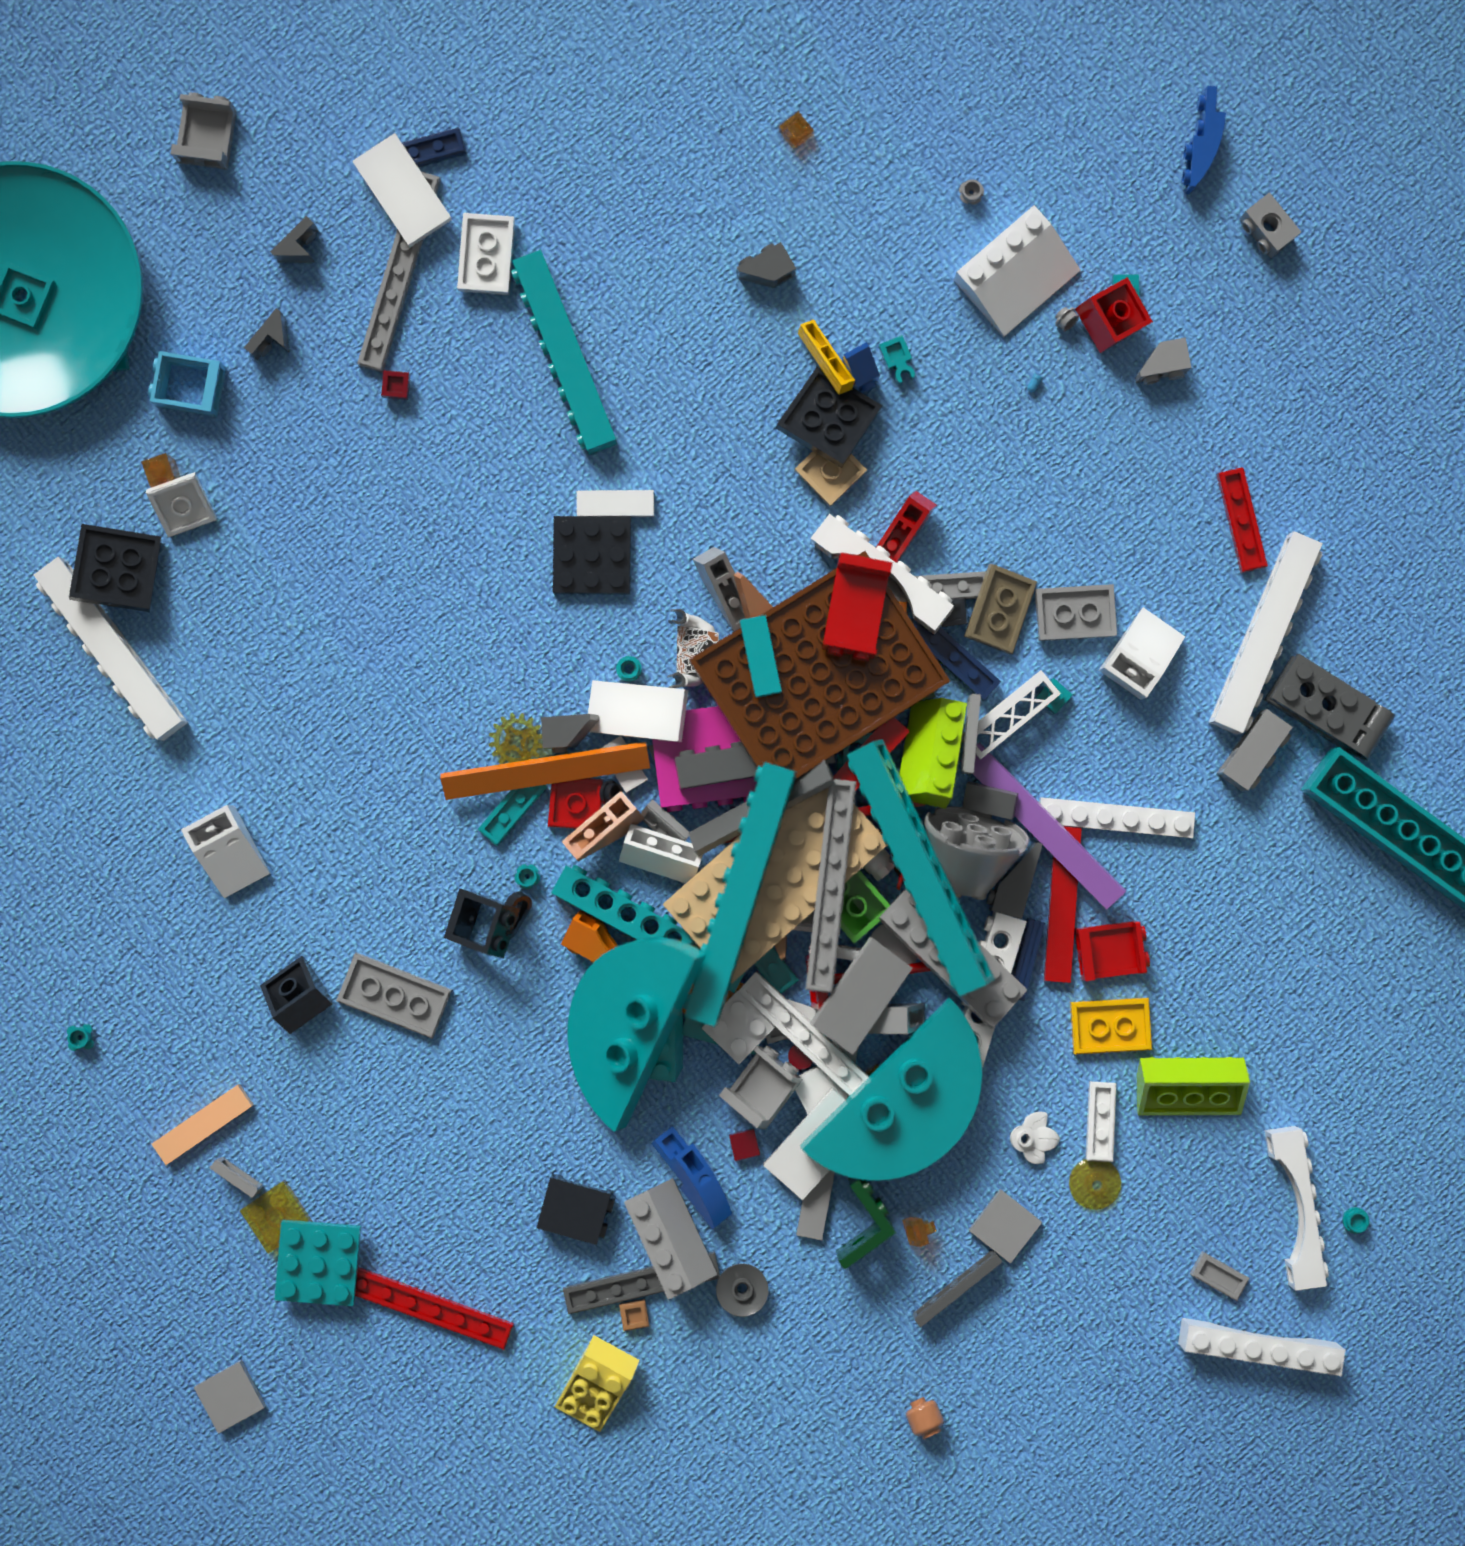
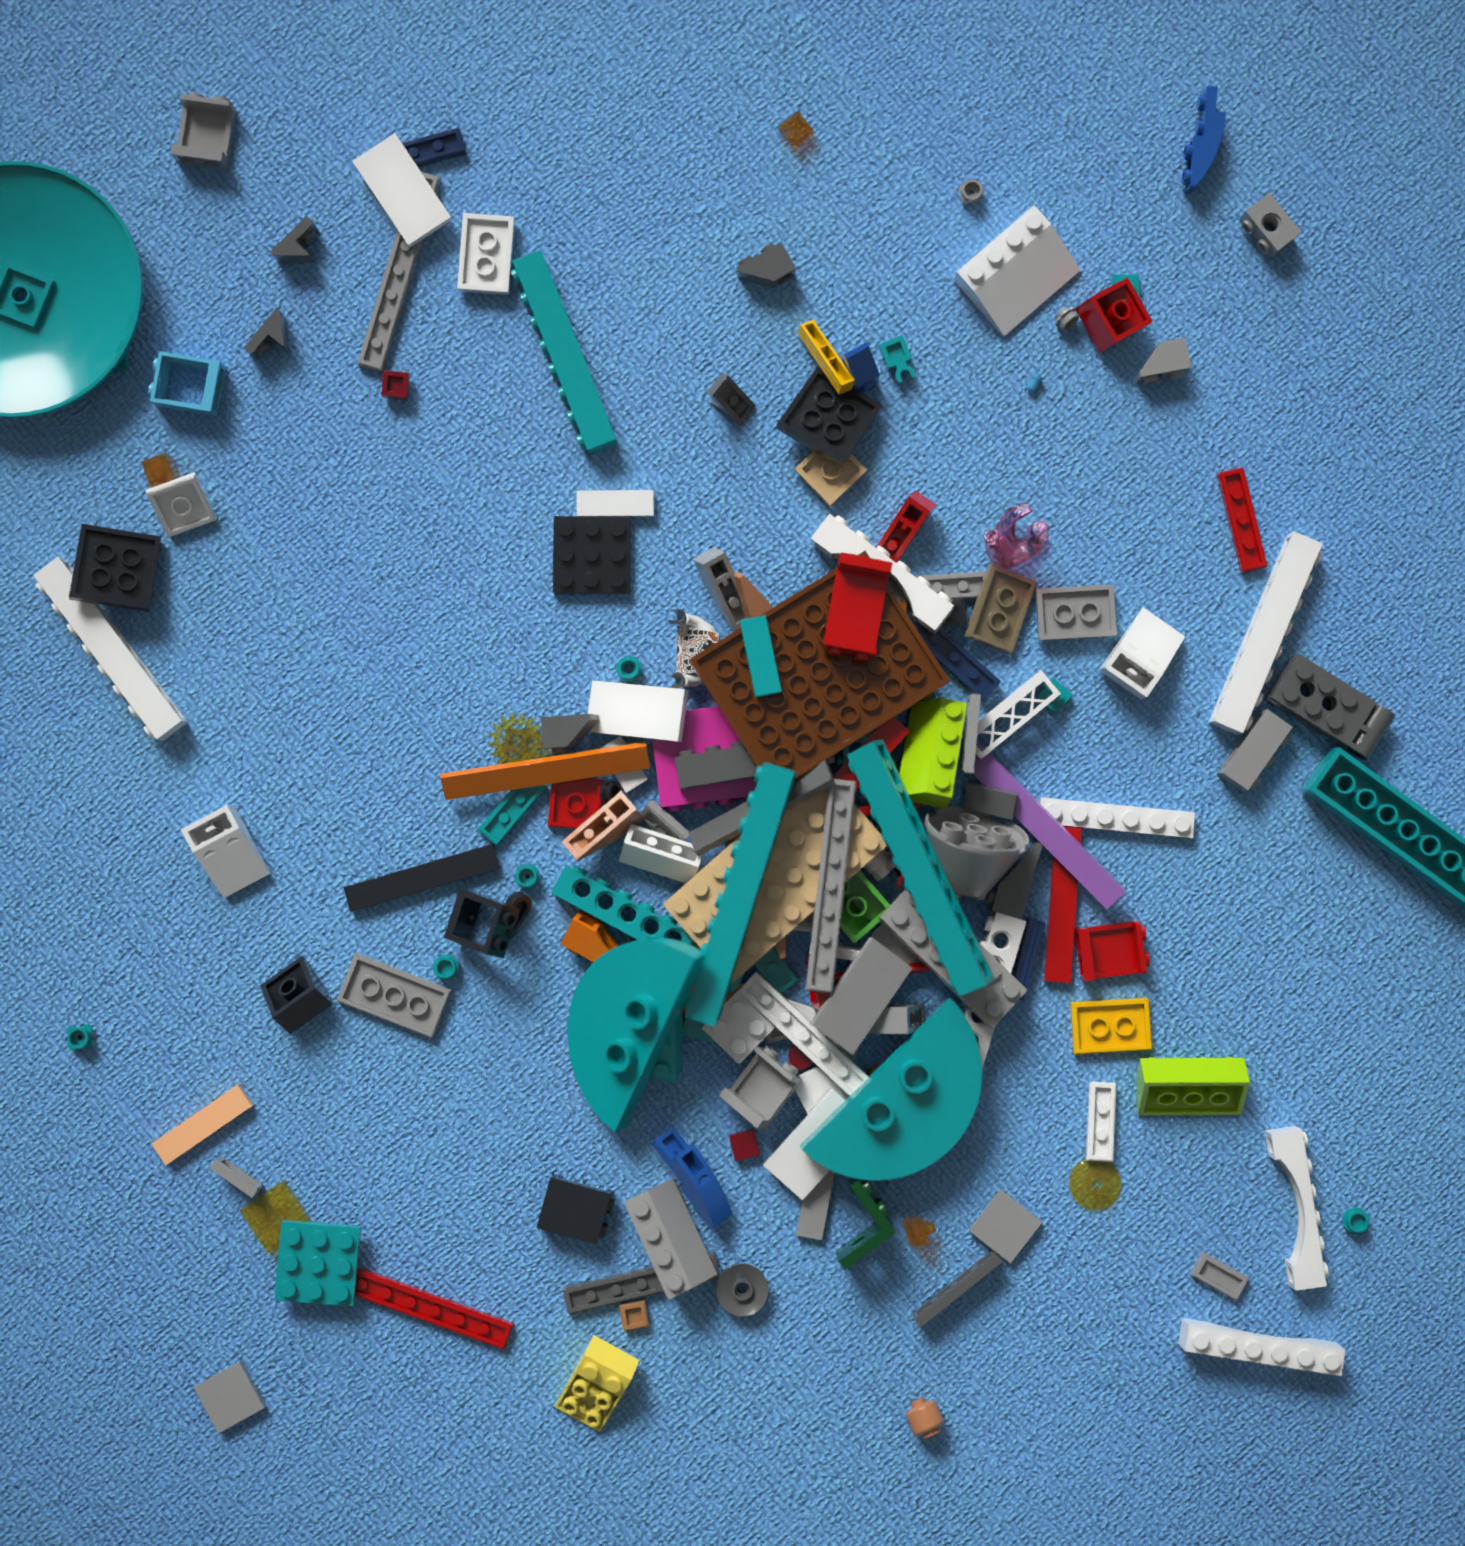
(421, 877): none -> black tile
(446, 967): none -> teal plate
(730, 399): none -> dark grey slope
(1004, 547): none -> clear pink piece
(1038, 1137): white plate -> none

